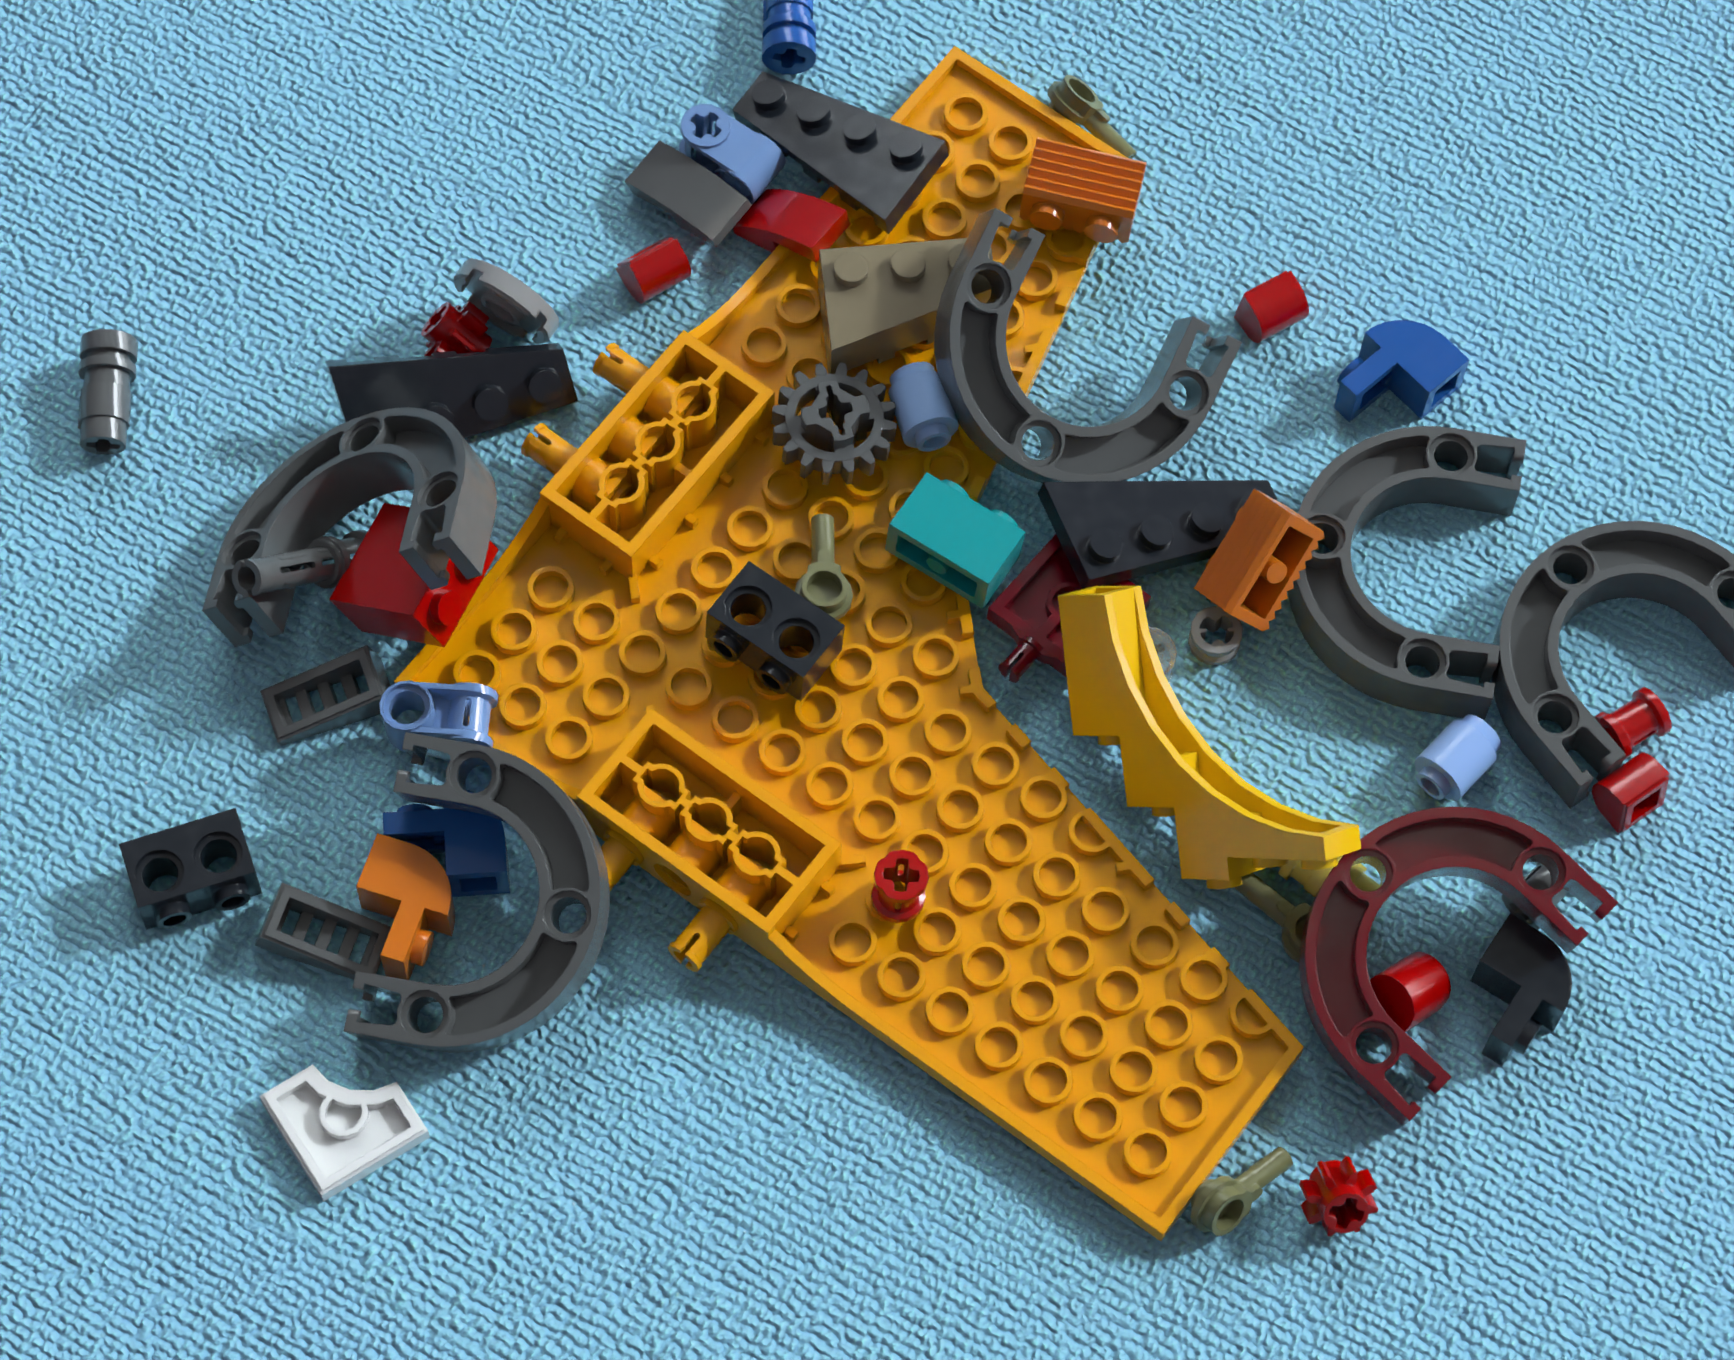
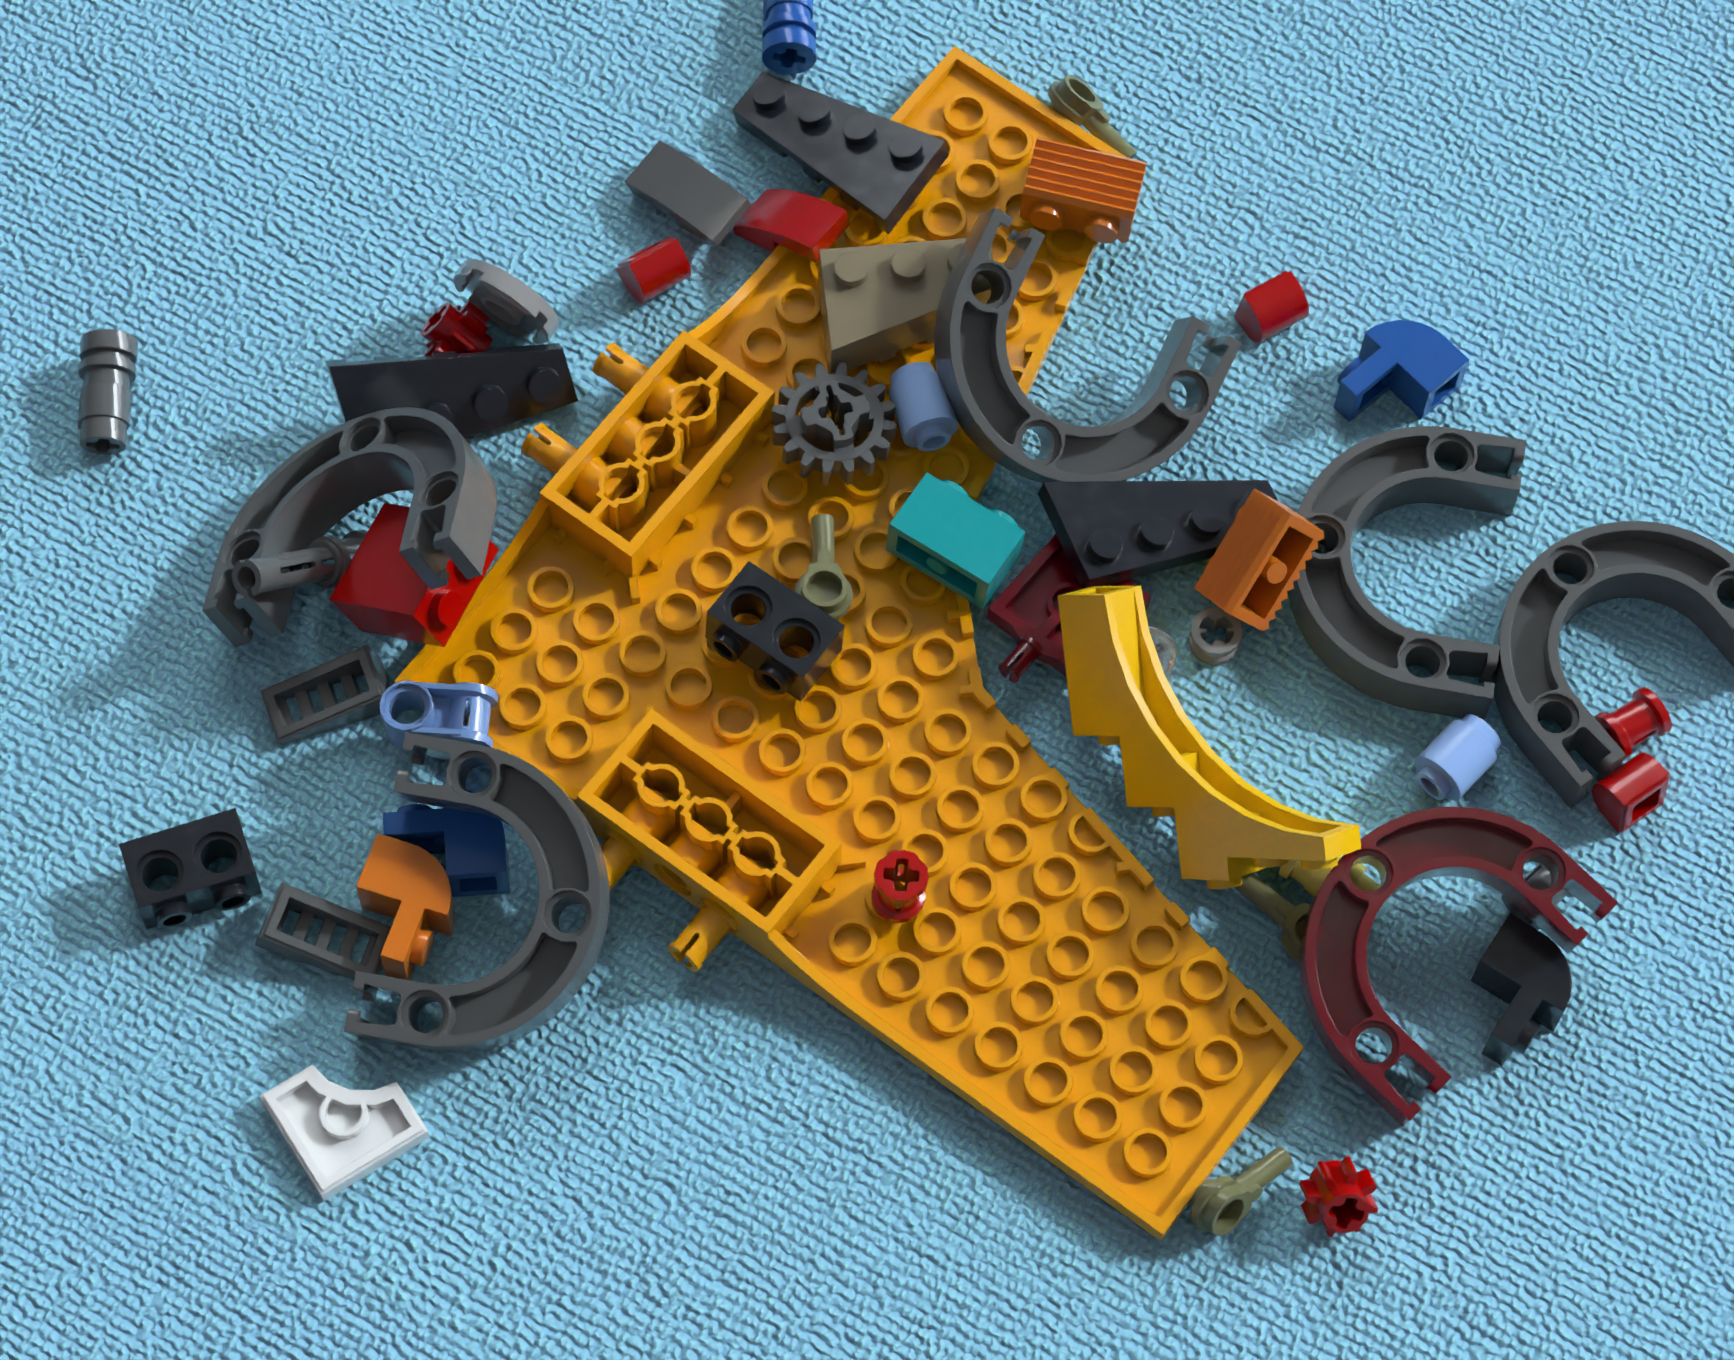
(732, 151): medium blue piece -> none
(1412, 989): red brick -> none

